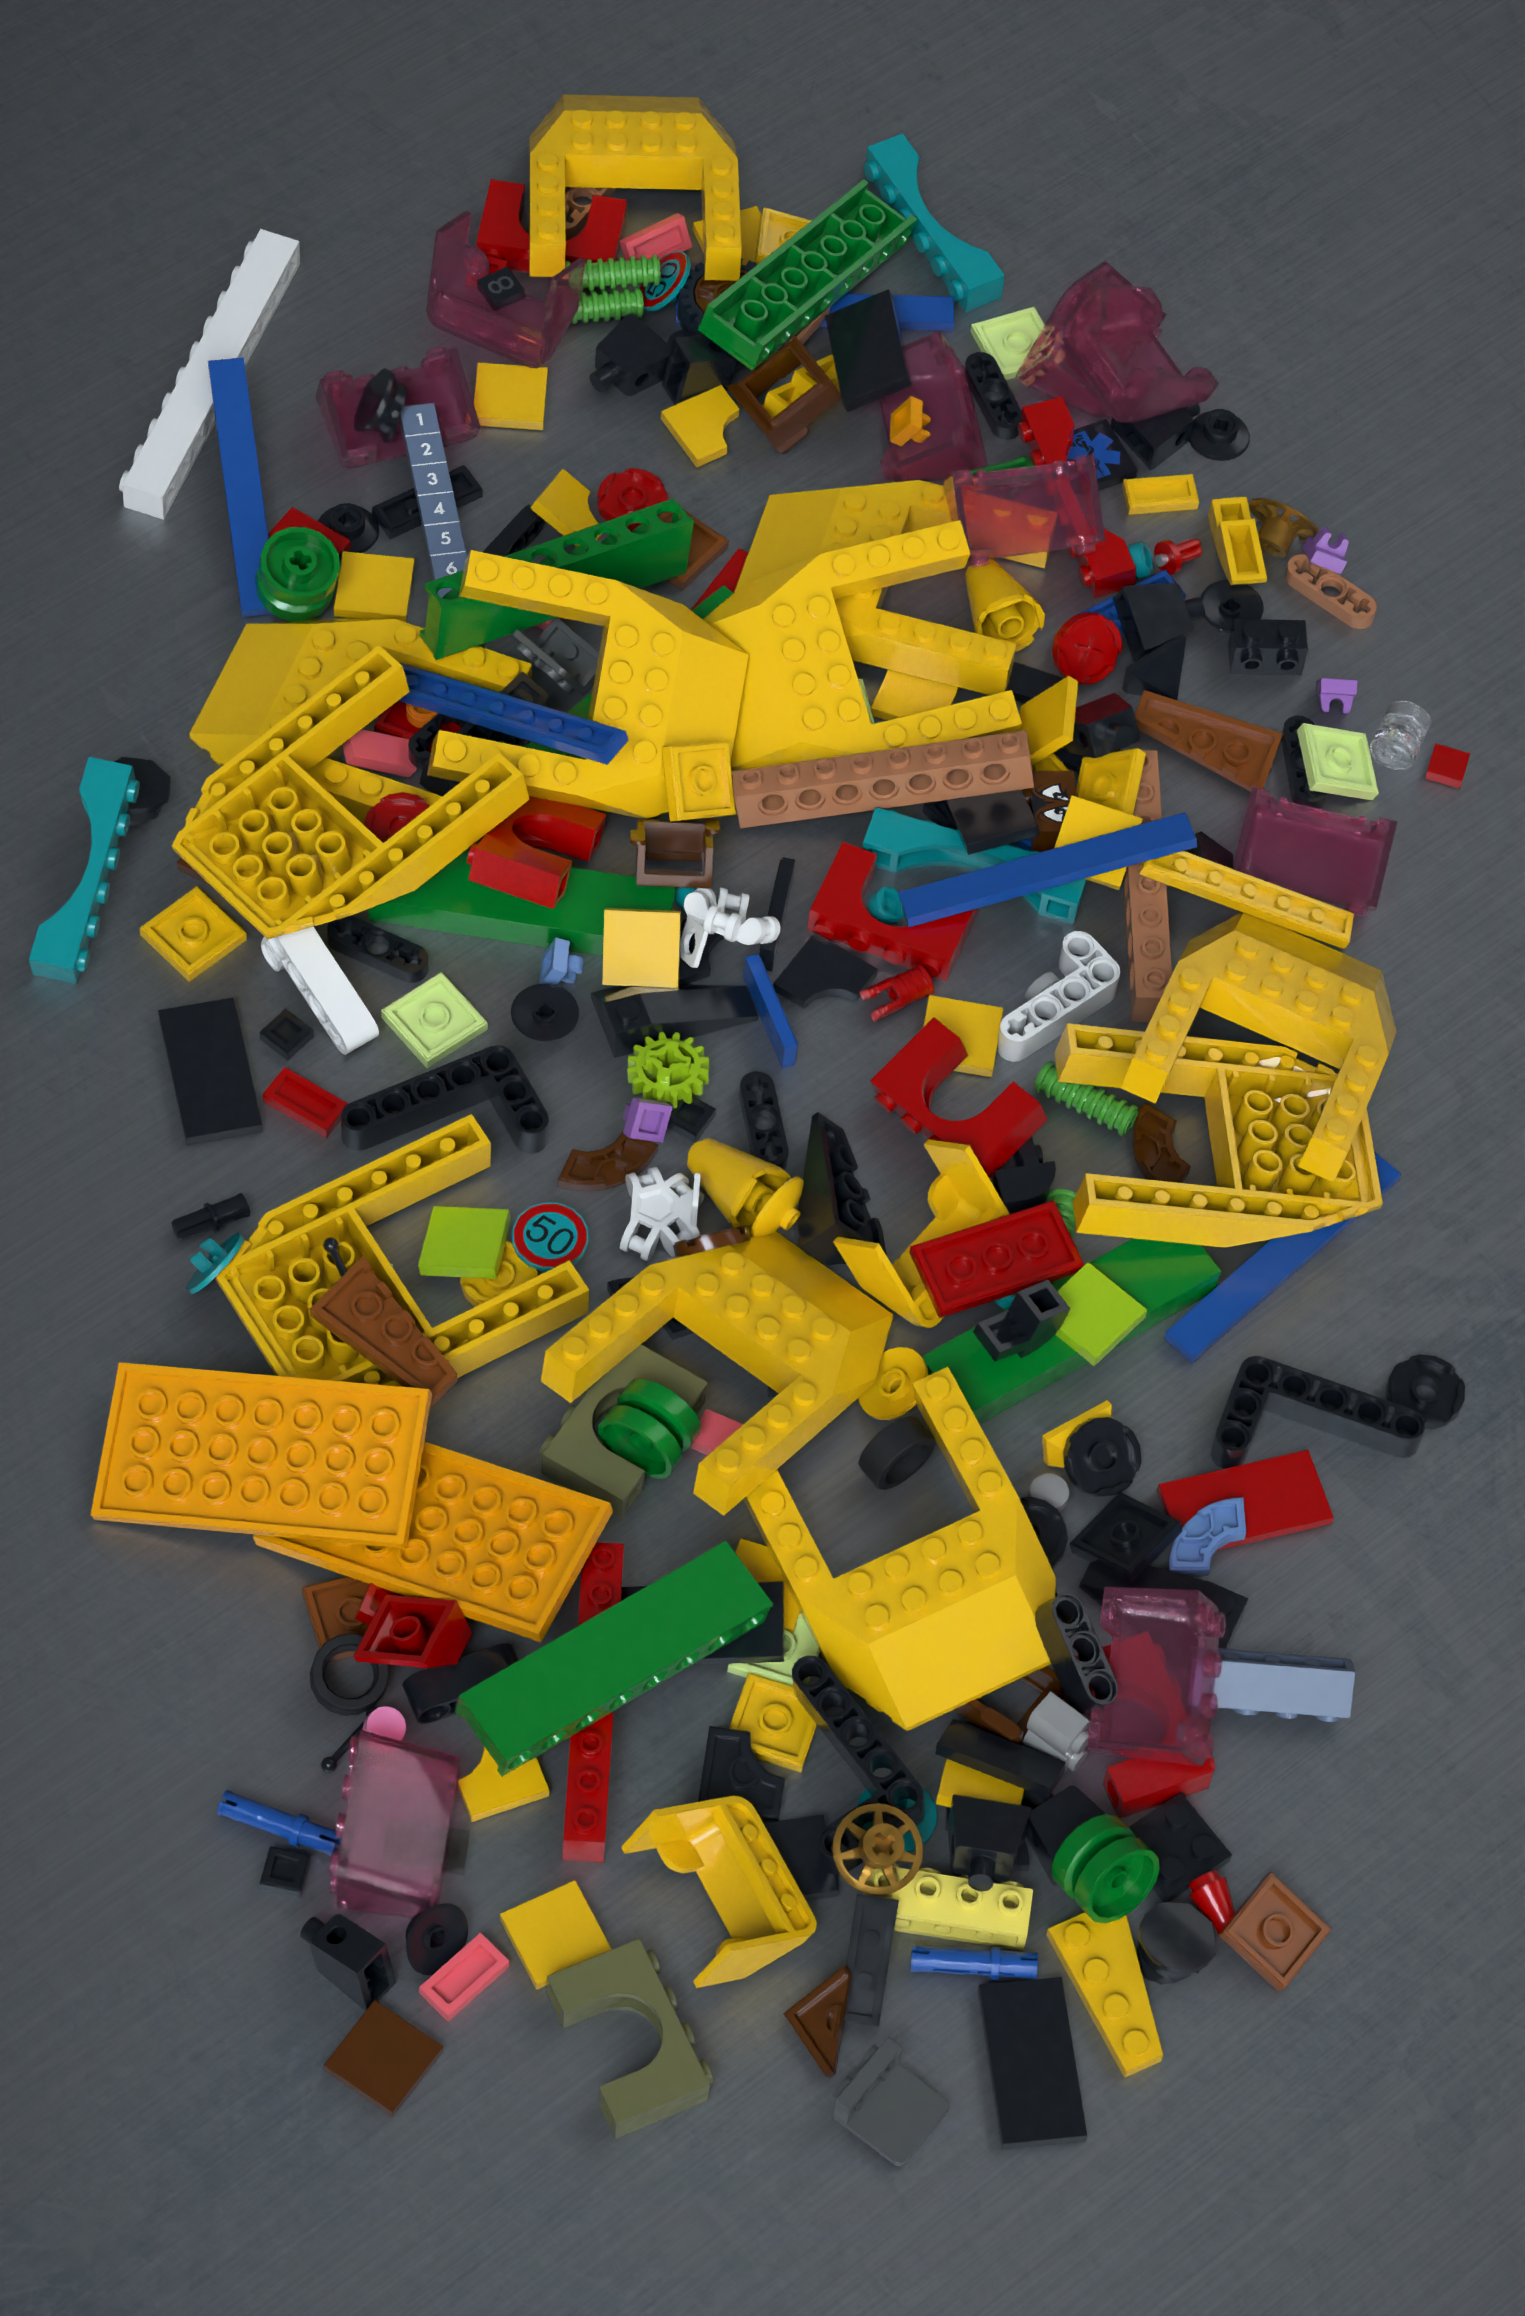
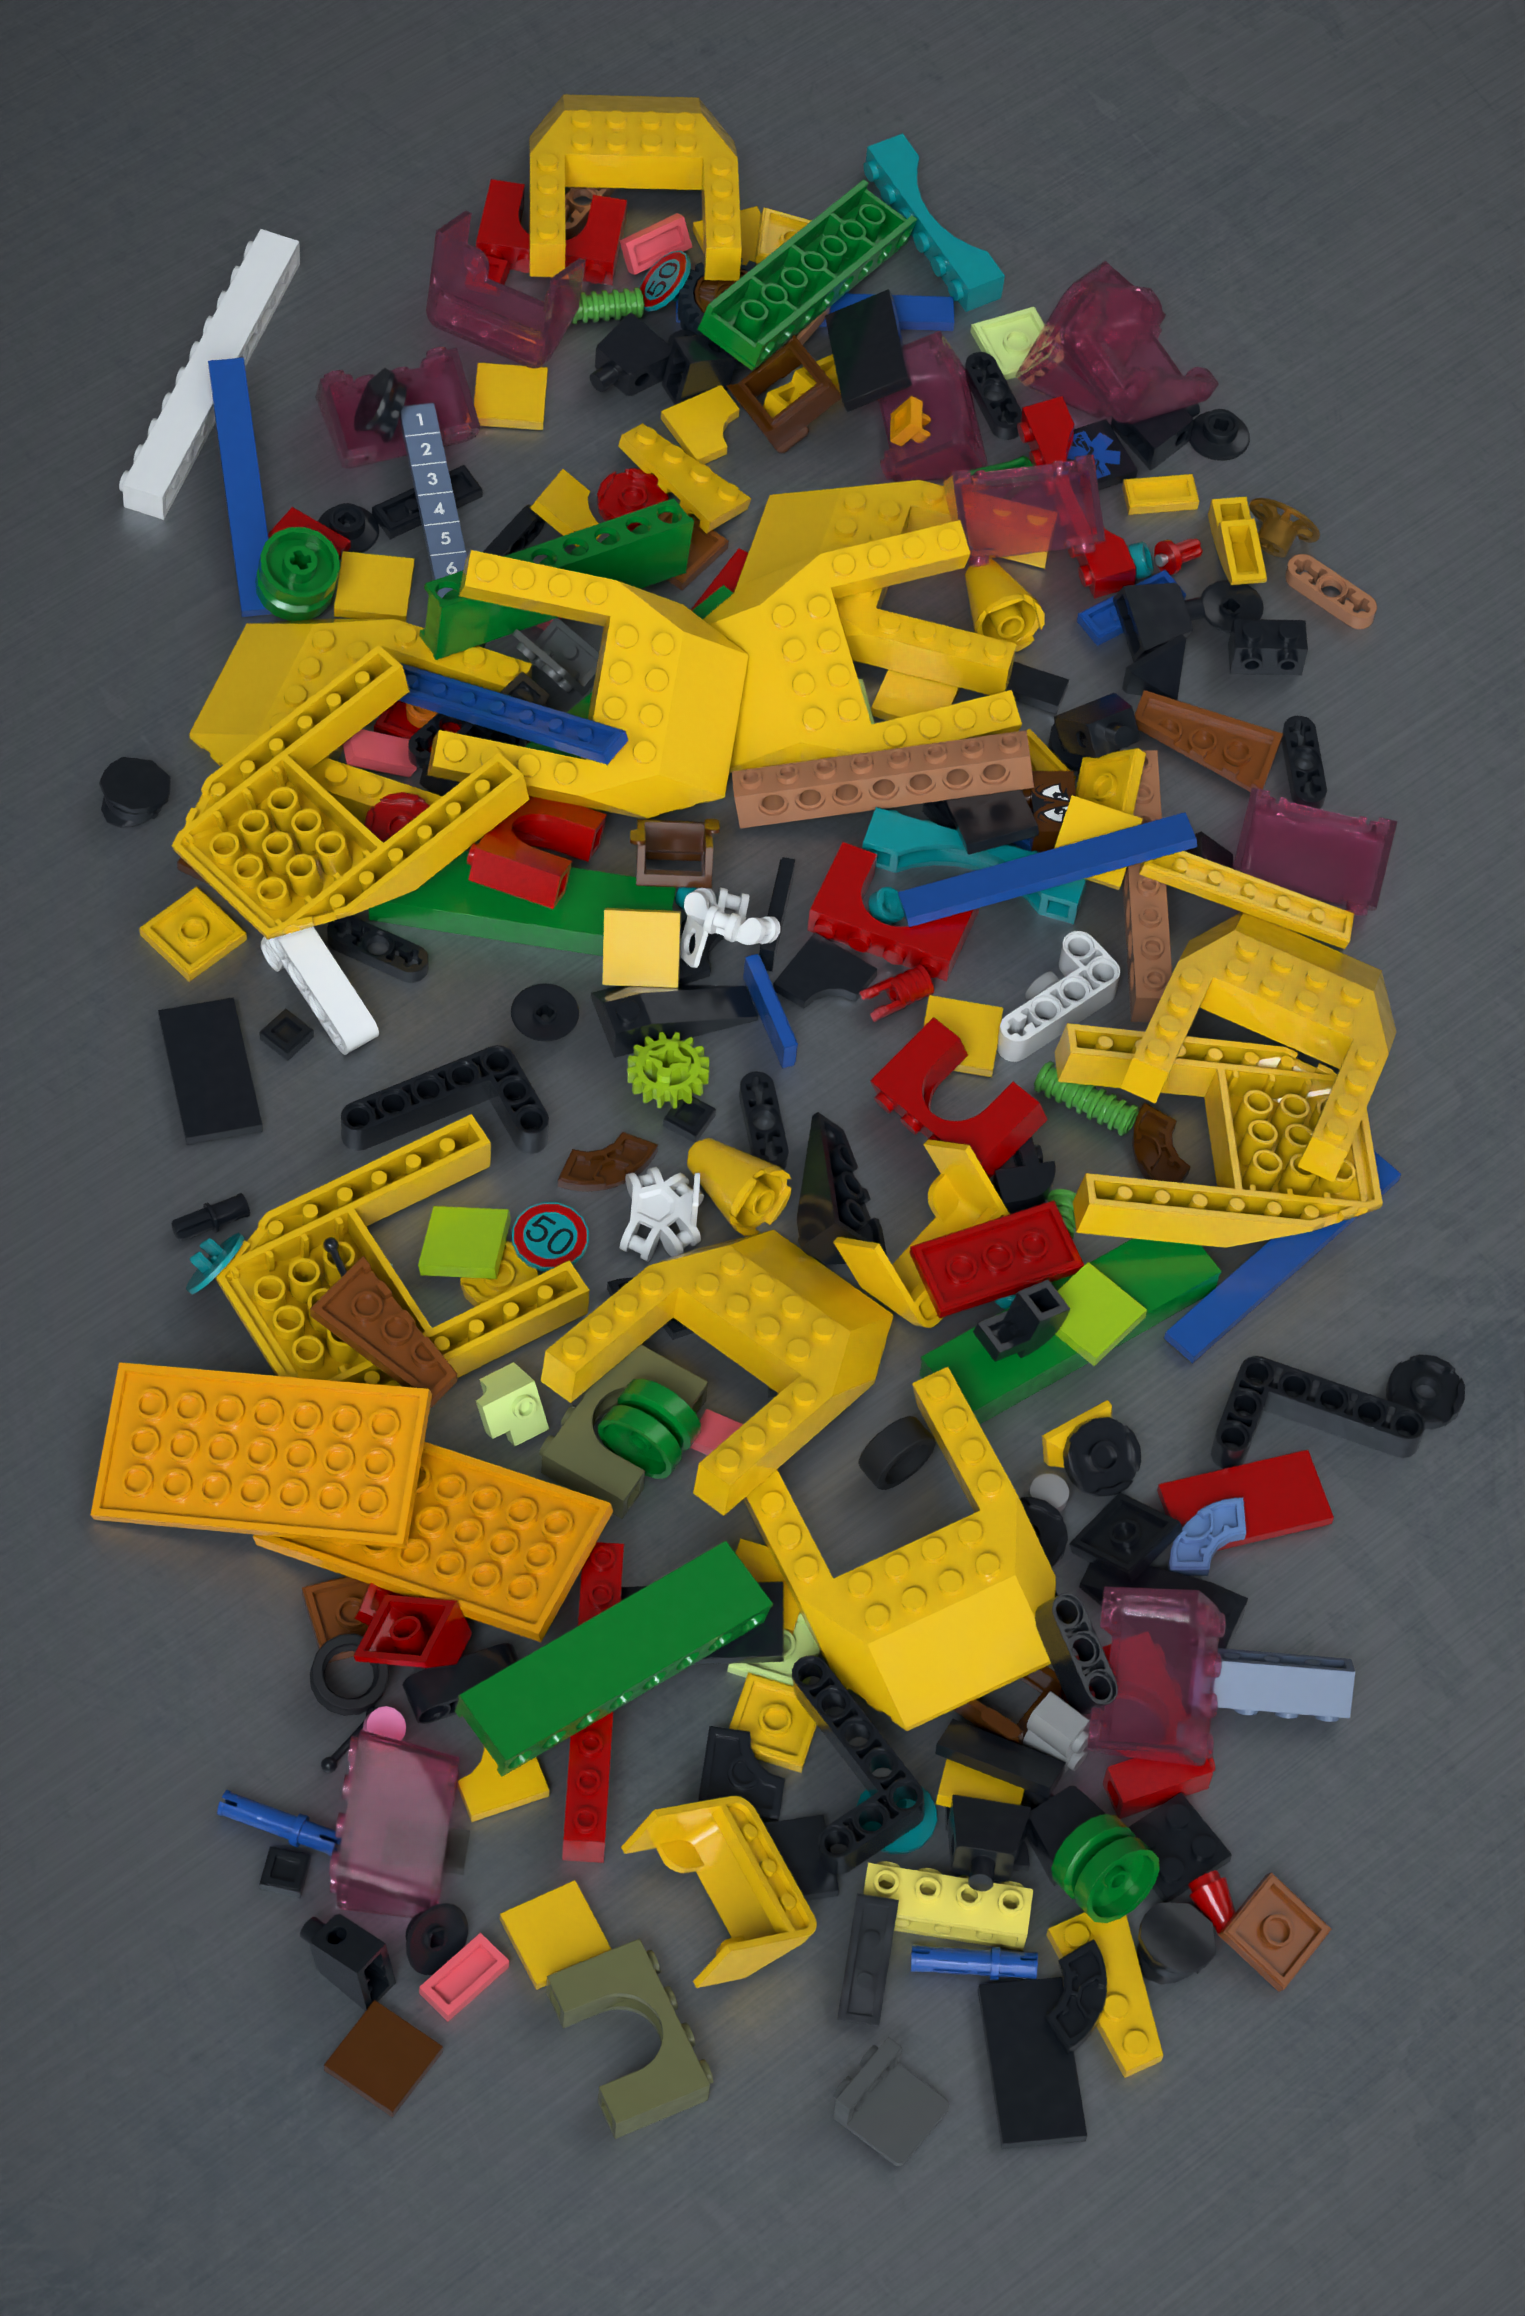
(63, 939): teal arch -> none
(304, 1102): red tile -> none
(434, 1020): yellowish green tile -> none
(500, 288): black tile -> none
(511, 1405): none -> yellowish green brick
(558, 965): medium blue tile -> none
(621, 272): bright green piece -> none
(646, 1119): medium lavender tile -> none
(693, 483): none -> yellow wing
(698, 780): yellow tile -> none
(712, 1241): reddish brown tile -> none
(779, 1209): yellow dish -> none
(821, 2017): reddish brown tile -> none
(878, 1848): pearl gold wheel -> none
(893, 1389): yellow dish -> none
(1050, 719): yellow tile -> none
(1082, 1997): none -> black tile
(1086, 647): red tile -> none
(1327, 554): medium lavender tile -> none
(1336, 689): medium lavender tile -> none
(1337, 761): yellowish green tile -> none
(1400, 735): clear wheel -> none
(1447, 766): red tile -> none

